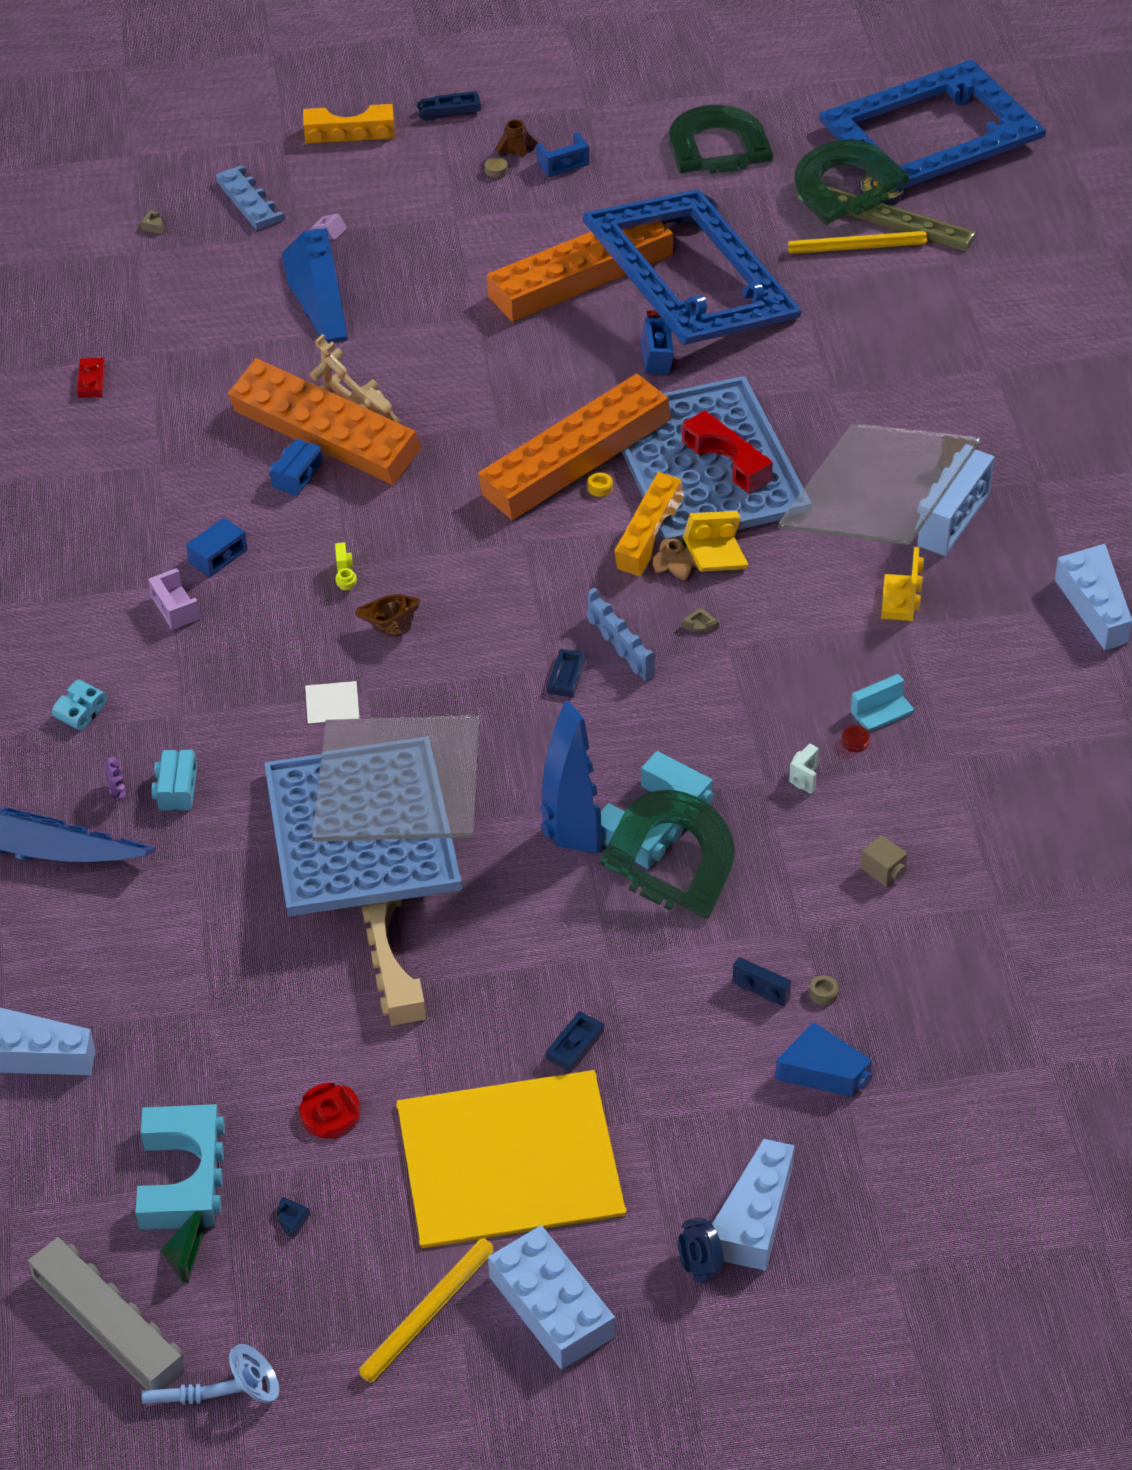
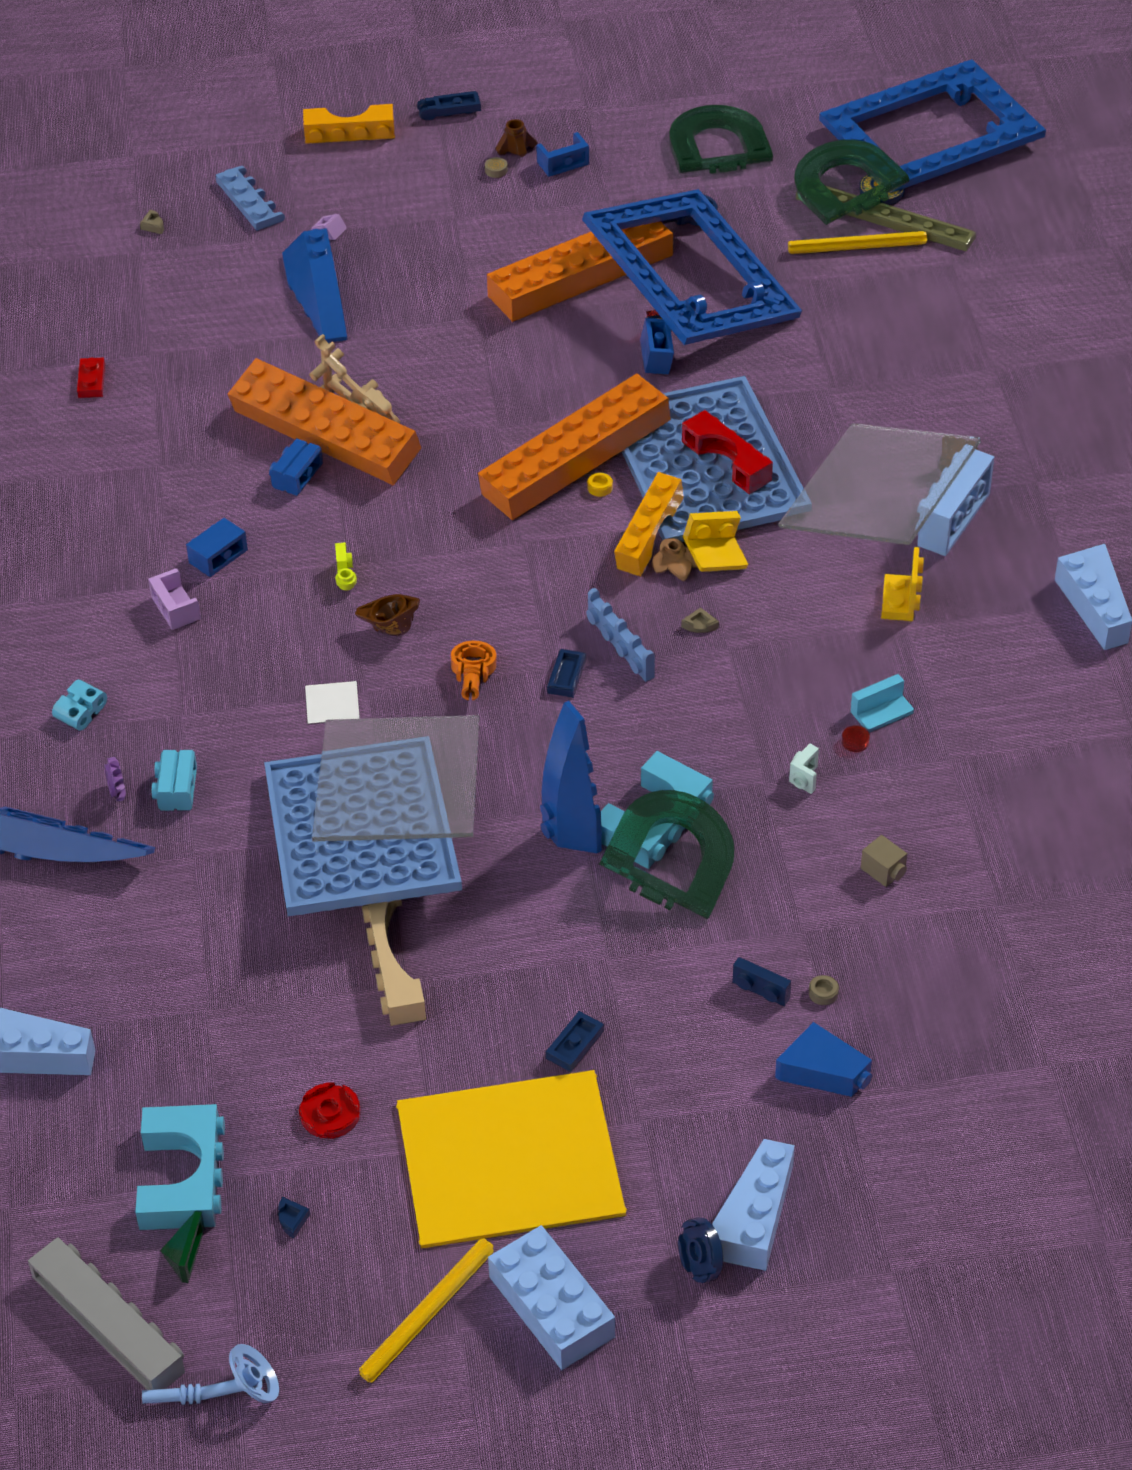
(473, 669): none -> orange pin

